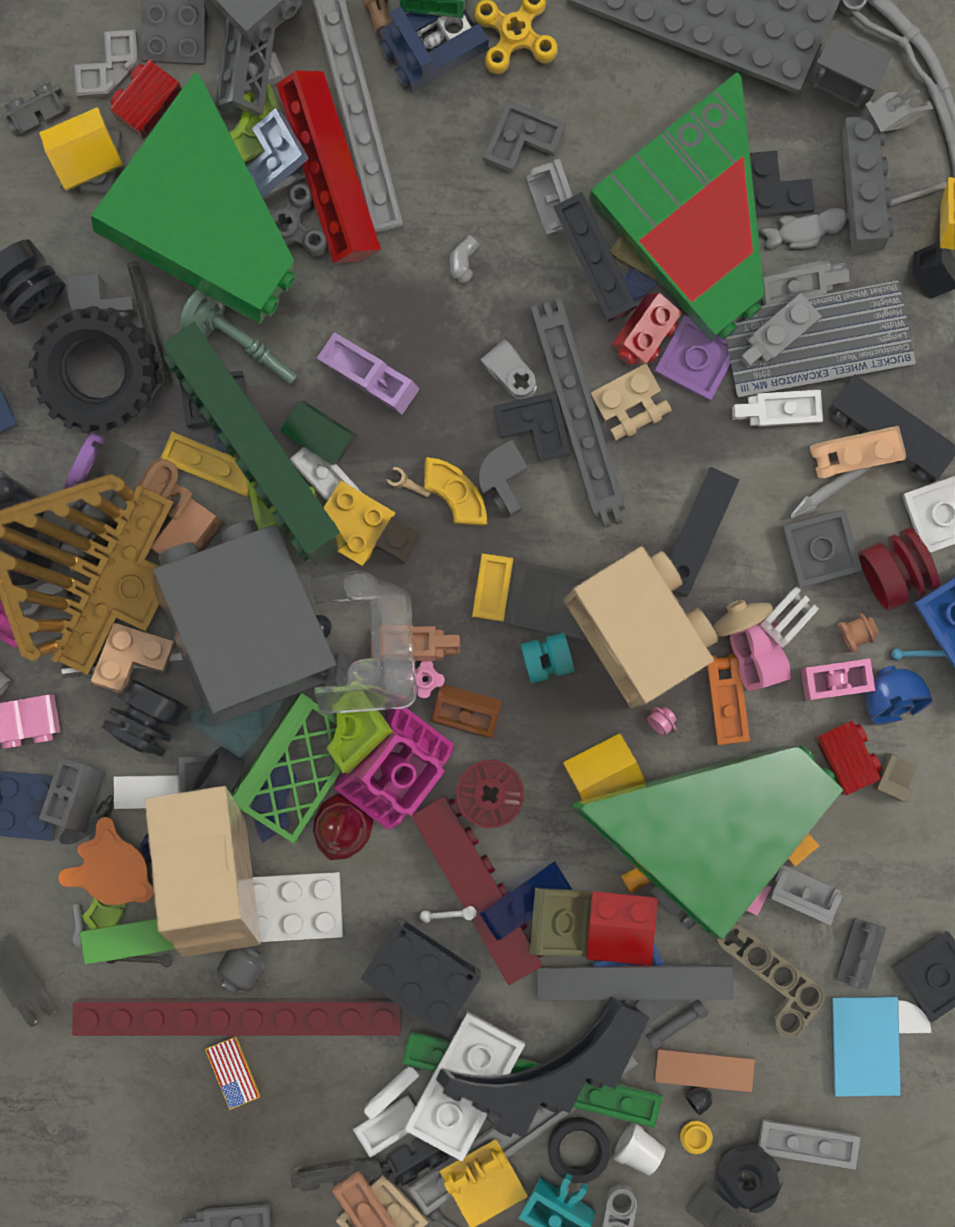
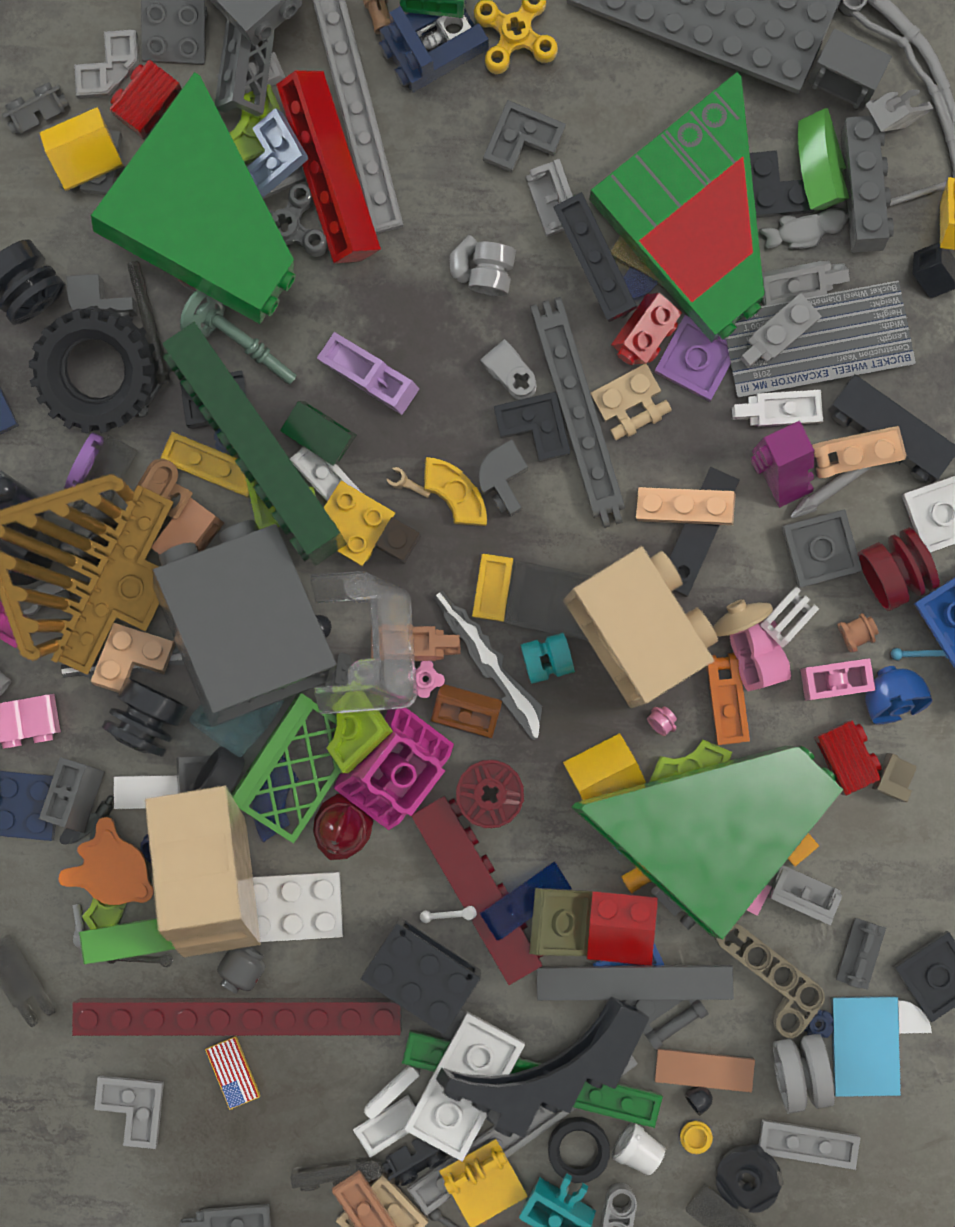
(140, 1102): none -> light grey plate
(489, 661): none -> dark grey sword
(492, 264): none -> light grey wheel
(685, 506): none -> light nougat plate
(703, 756): none -> lime tile
(785, 463): none -> magenta wedge
(803, 1073): none -> light grey wheel
(821, 161): none -> bright green slope
(826, 1027): none -> dark blue plate

